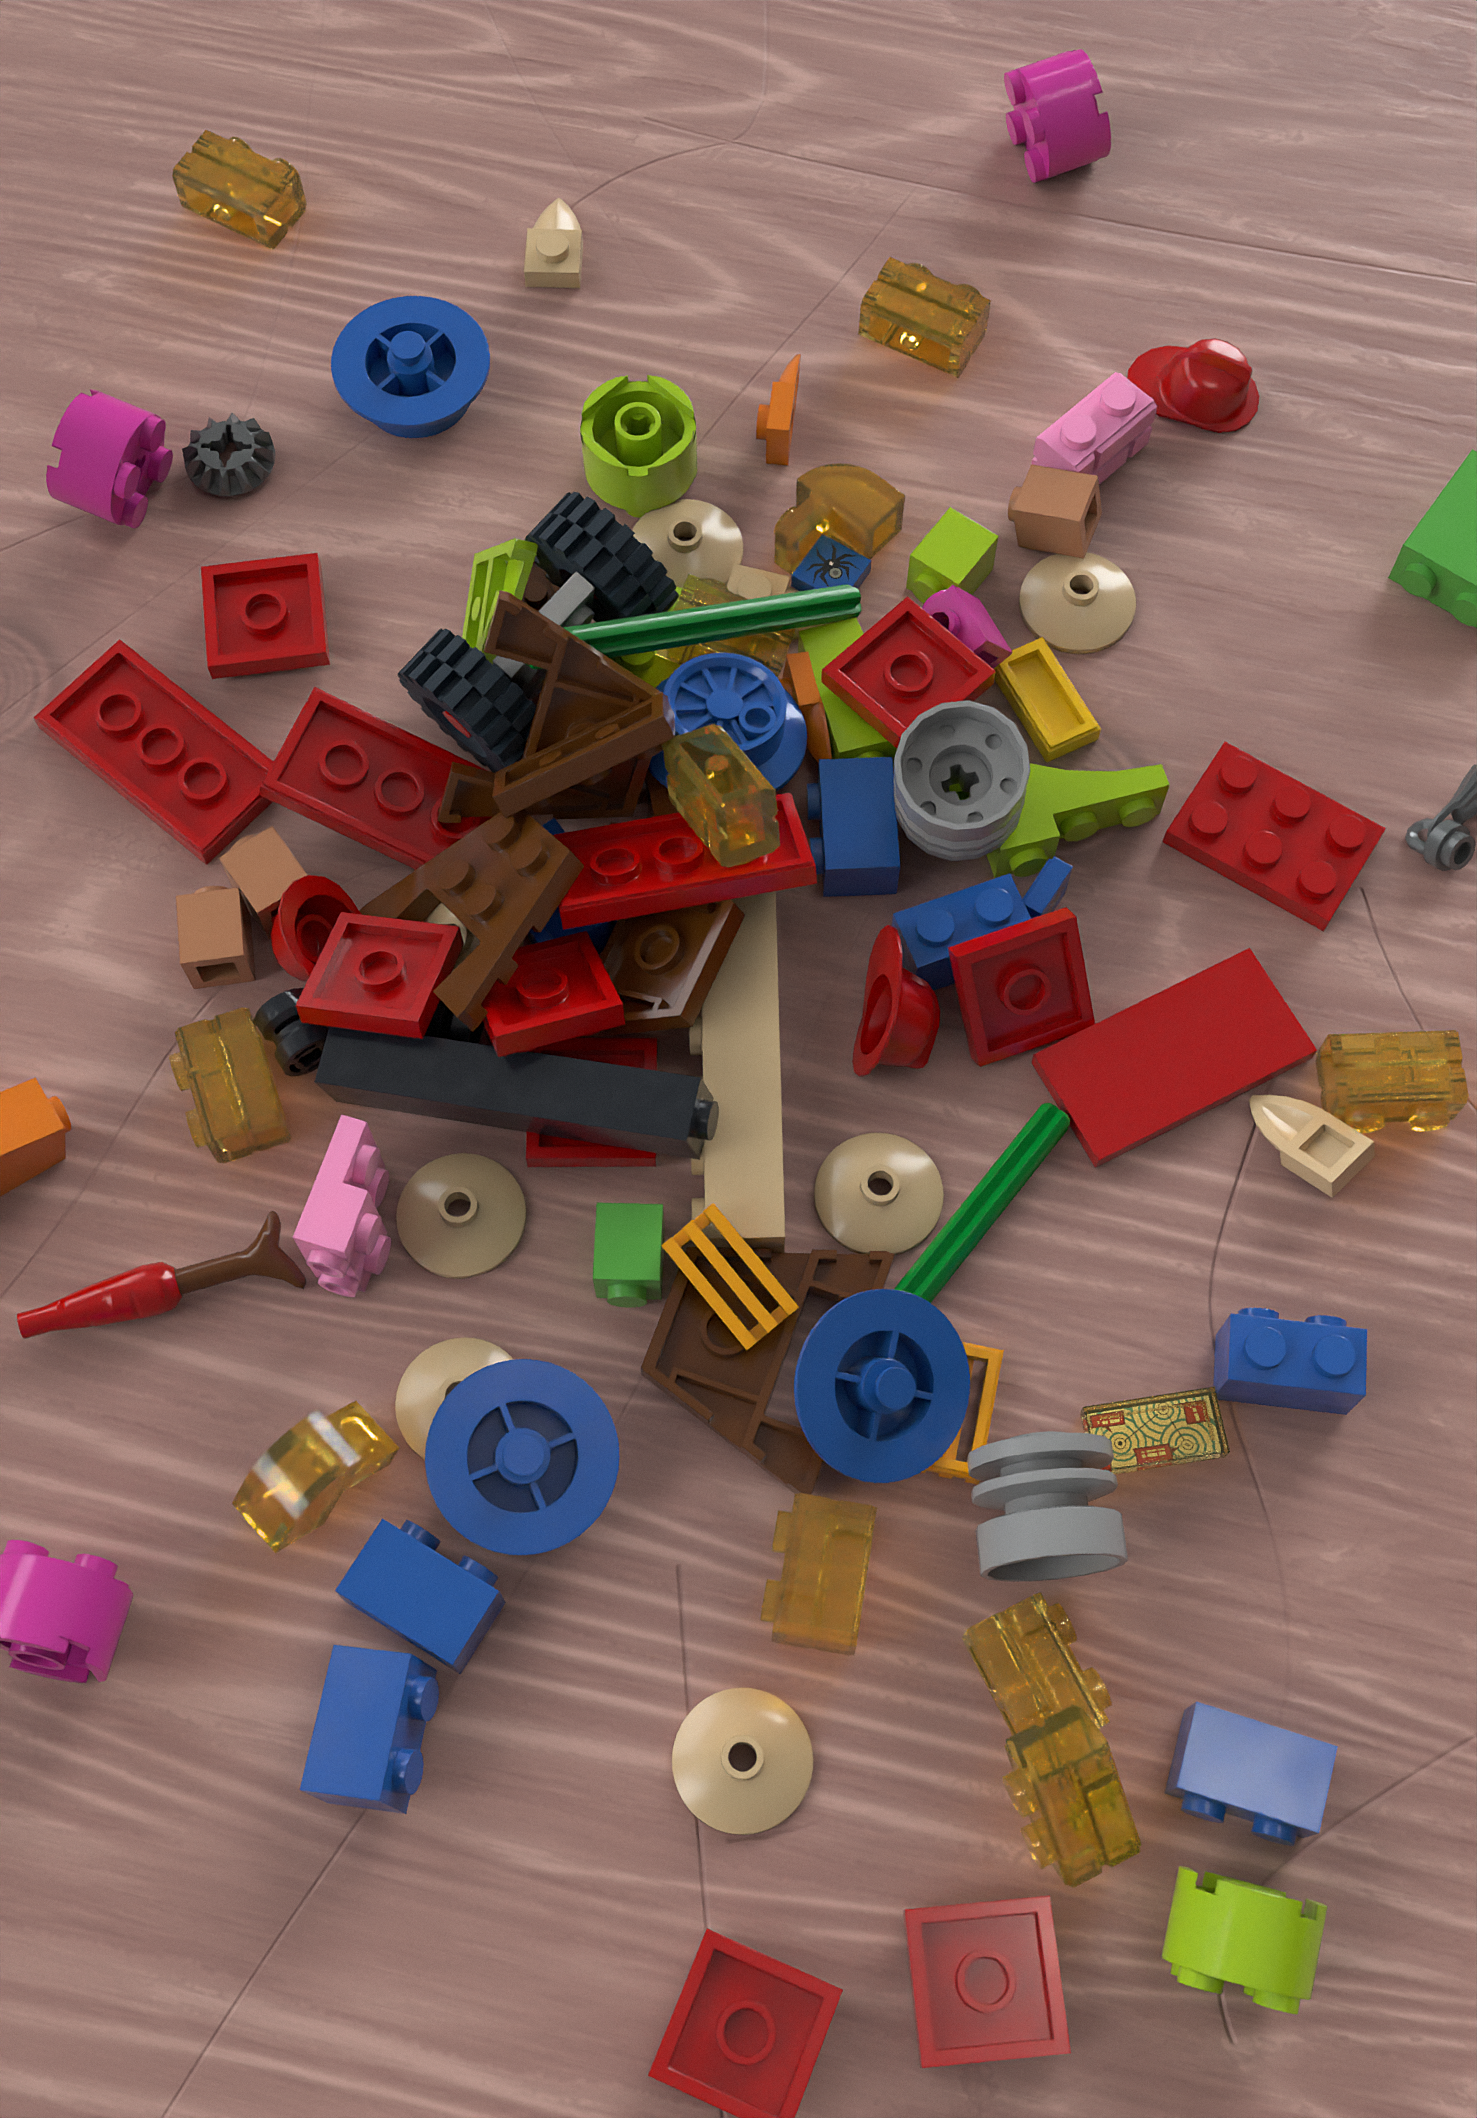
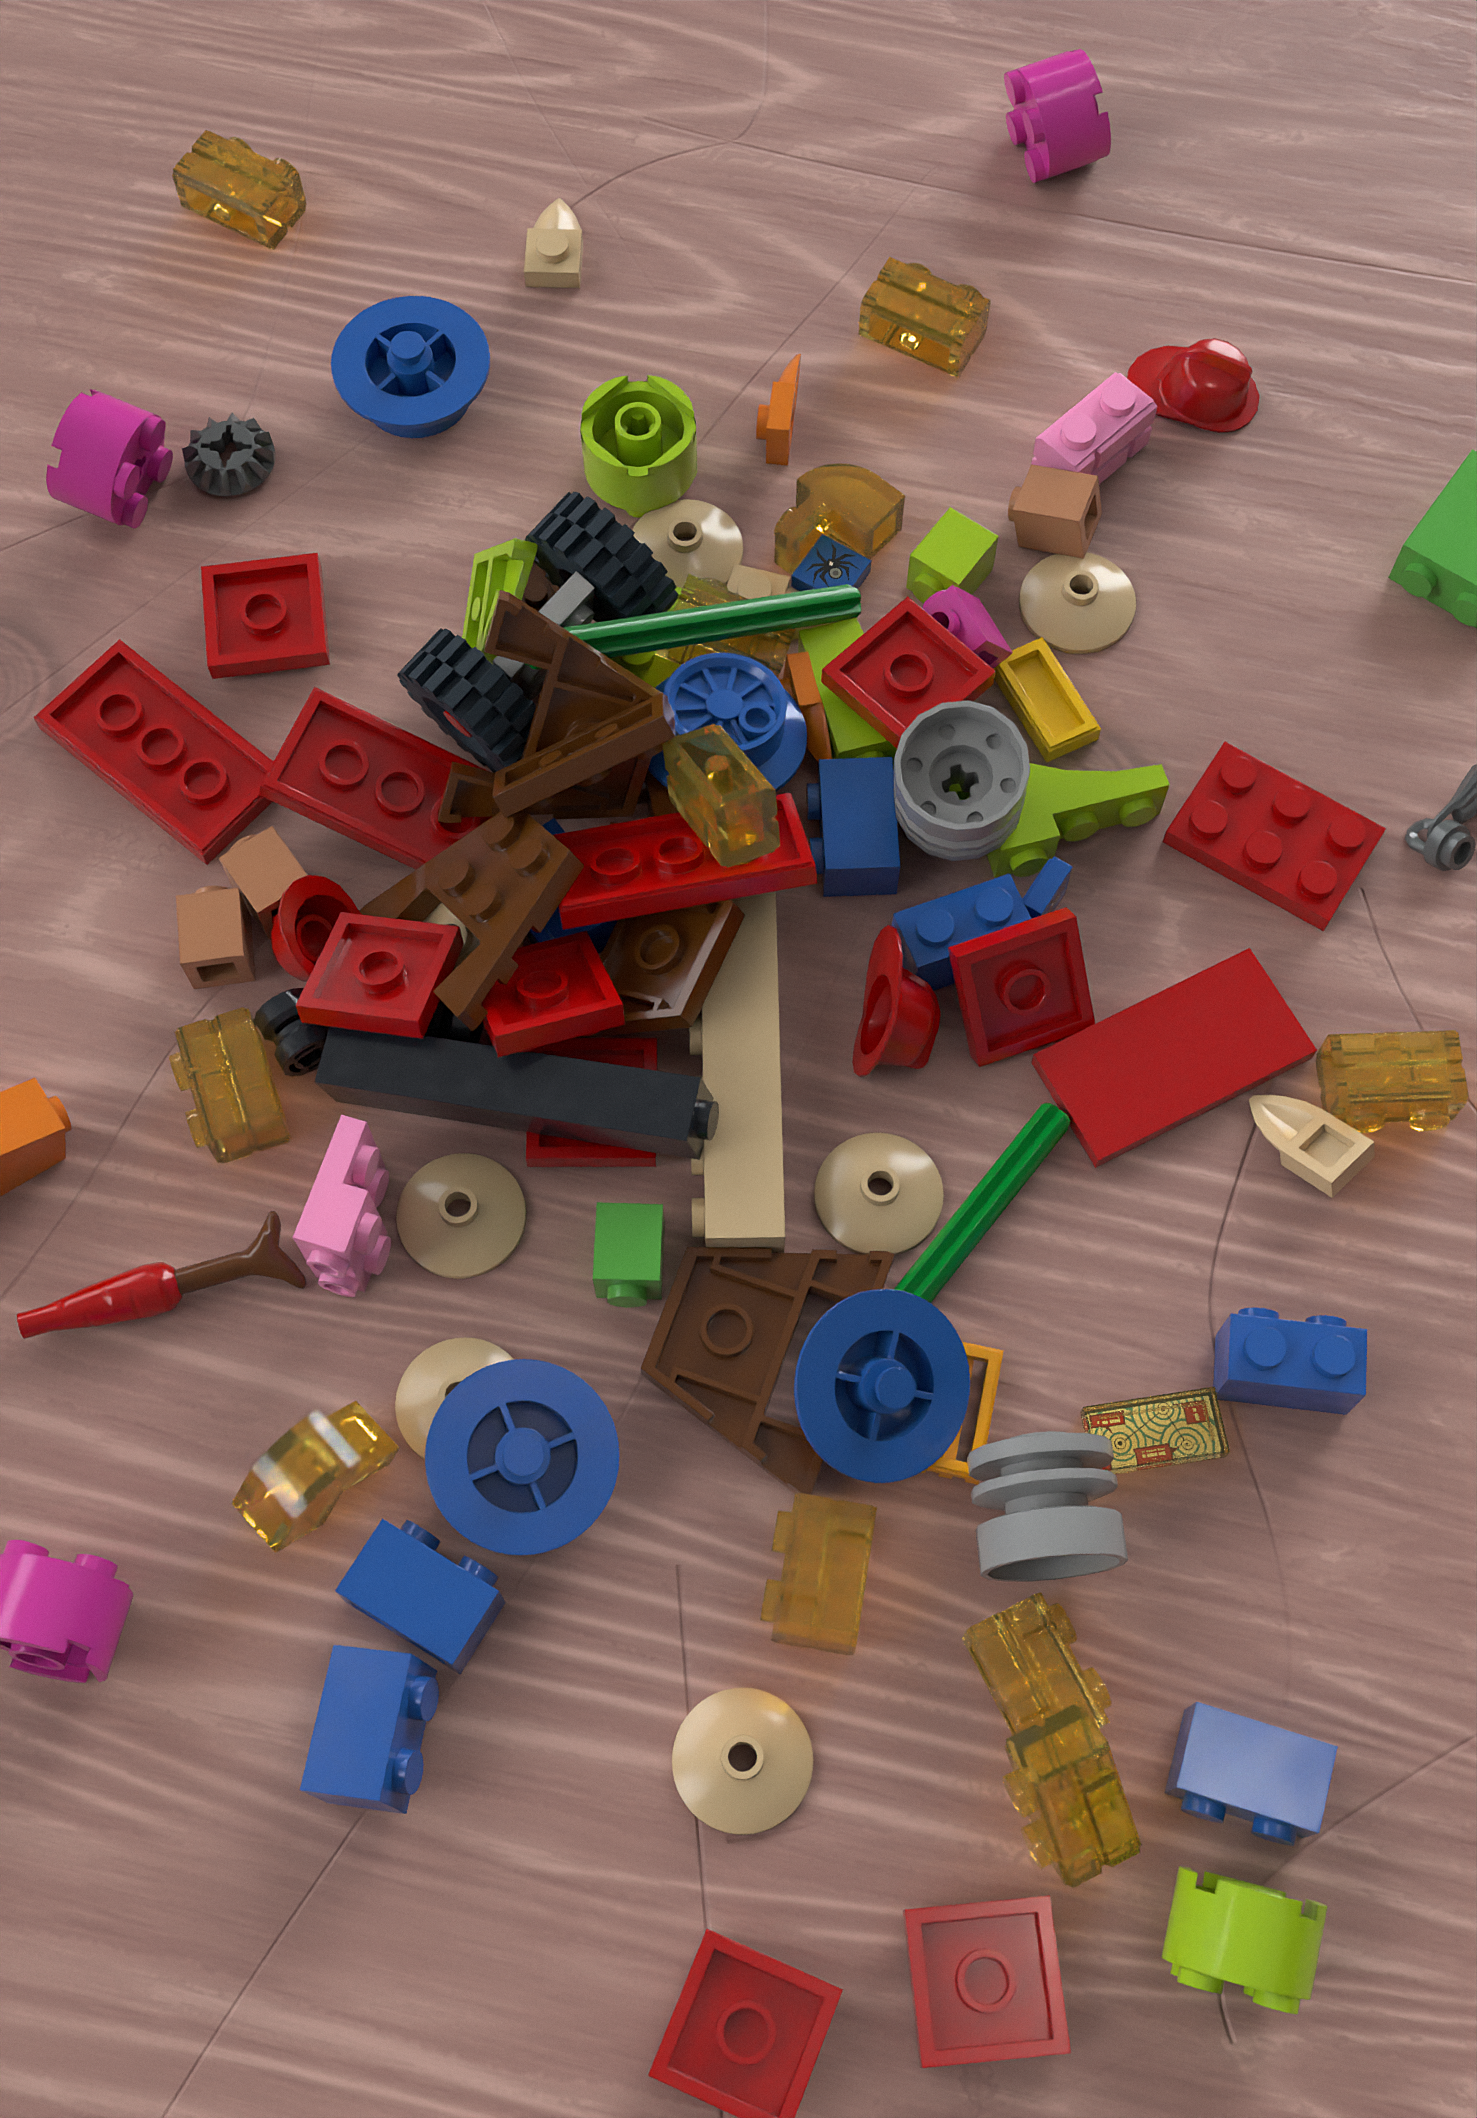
(693, 1232): light orange tile -> none

